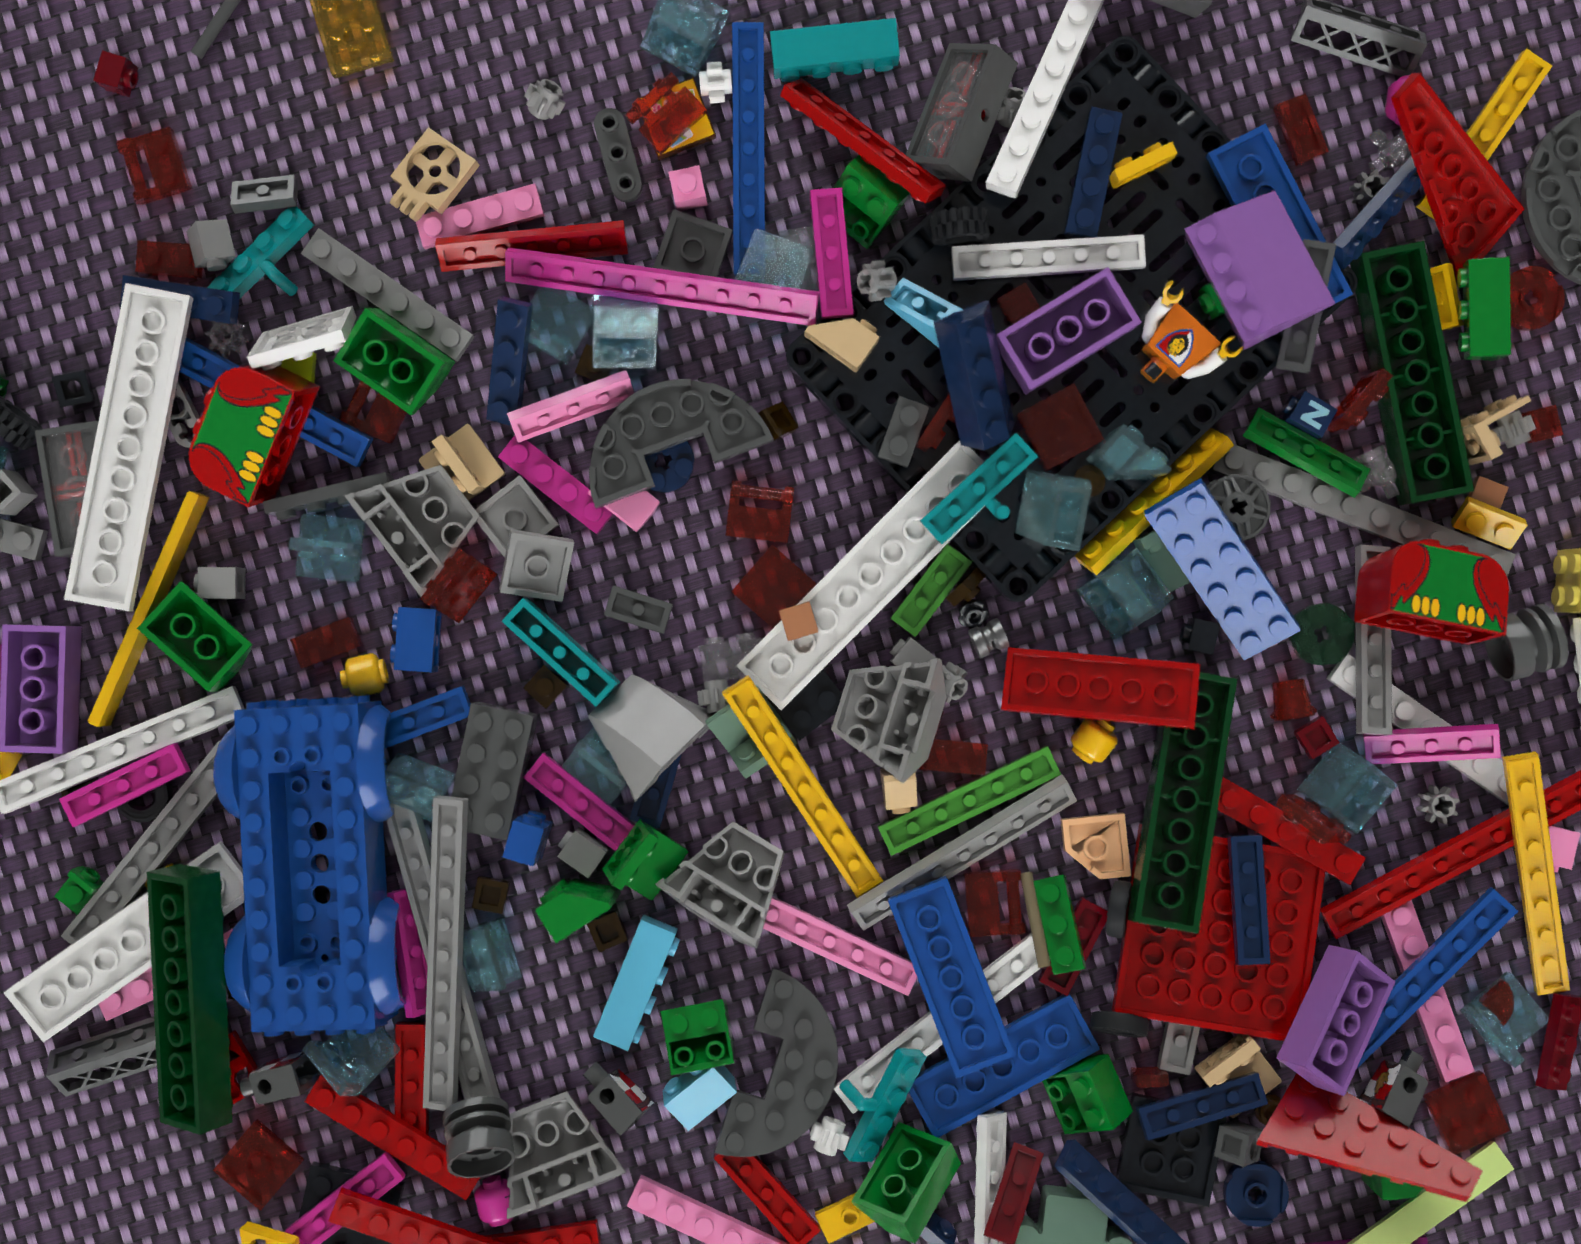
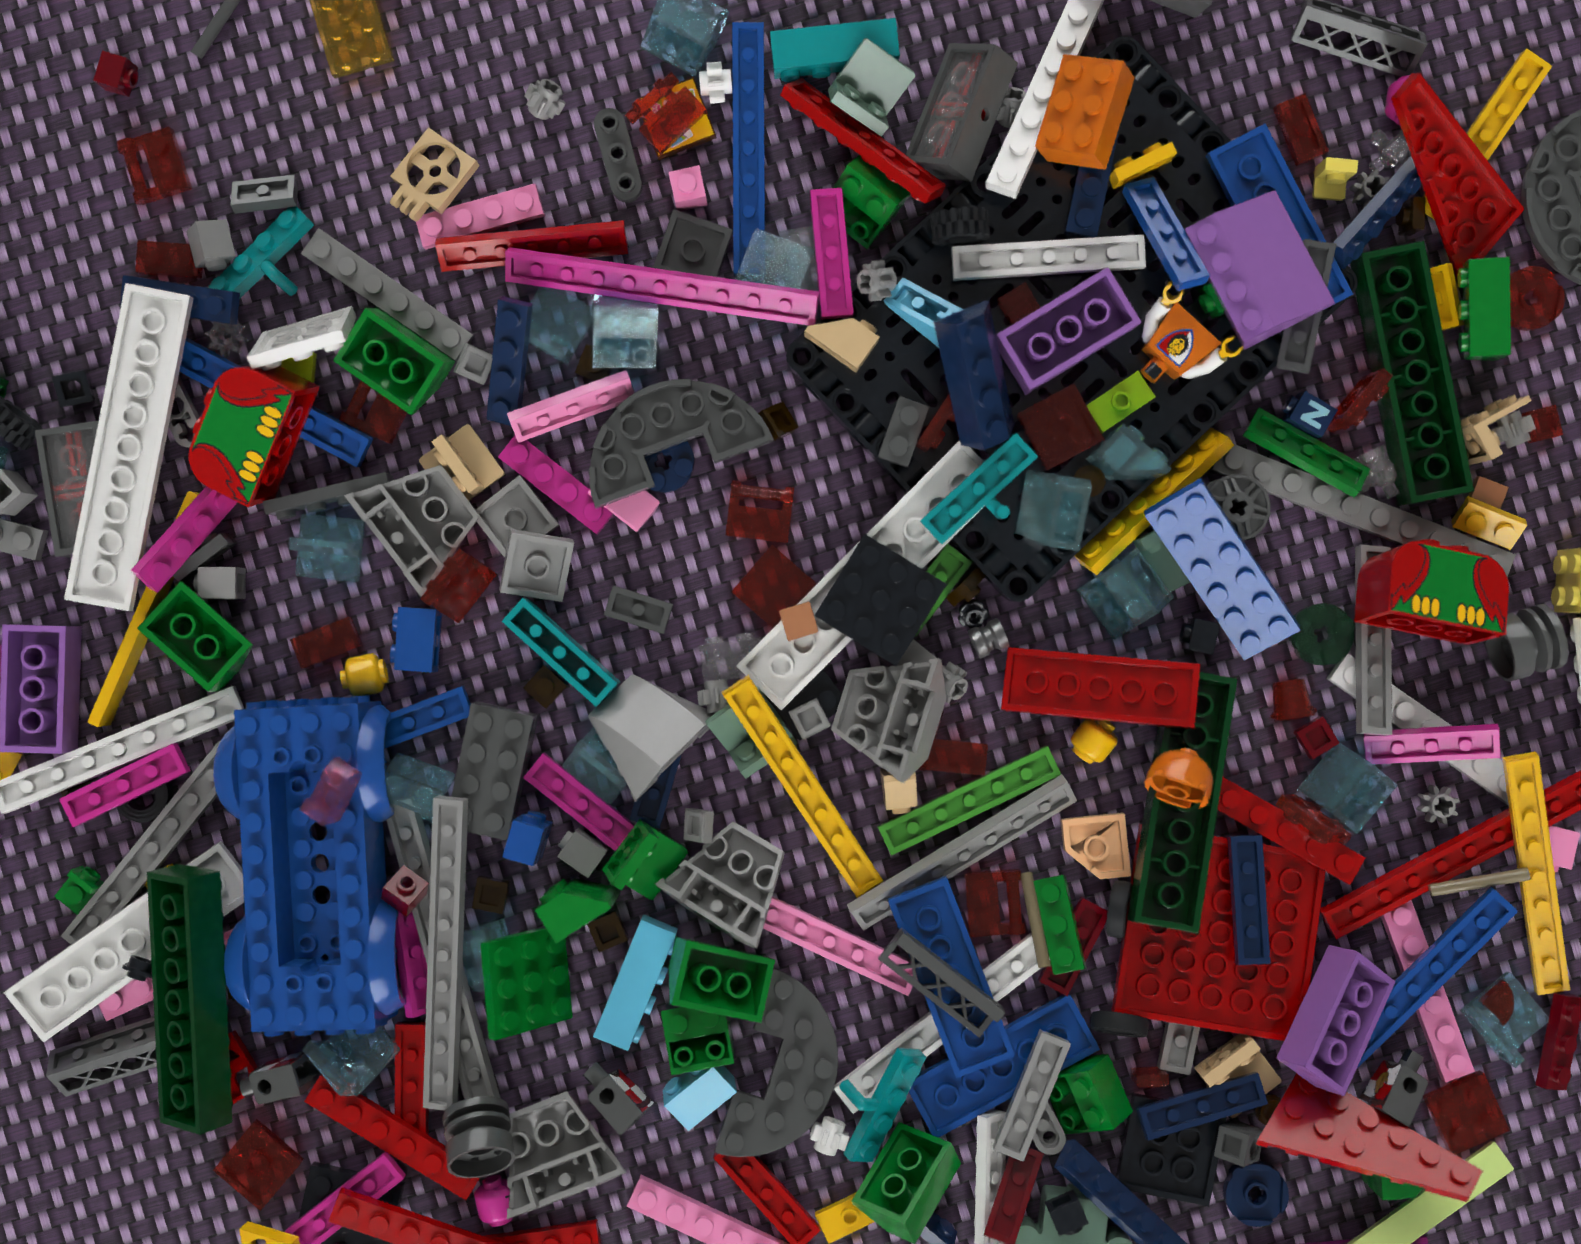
(138, 968): none -> black plate
(182, 538): none -> dark pink plate
(213, 547): none -> dark grey plate
(332, 792): none -> clear pink leg
(404, 898): none -> dark red plate
(474, 364): none -> light grey tile
(525, 982): none -> green plate
(698, 825): none -> light grey tile
(719, 979): none -> green slope
(809, 718): none -> light grey tile
(870, 85): none -> sand green bracket
(880, 599): none -> black plate
(950, 977): none -> dark grey fence
(1031, 1095): none -> light grey plate
(1049, 1123): none -> light grey plate
(1067, 1213): none -> black plate
(1085, 111): none -> orange brick
(1120, 401): none -> lime plate
(1165, 234): none -> blue plate
(1180, 778): none -> orange cylinder
(1332, 177): none -> light yellow bracket
(1411, 216): none -> dark brown plate
(1479, 882): none -> dark tan bar

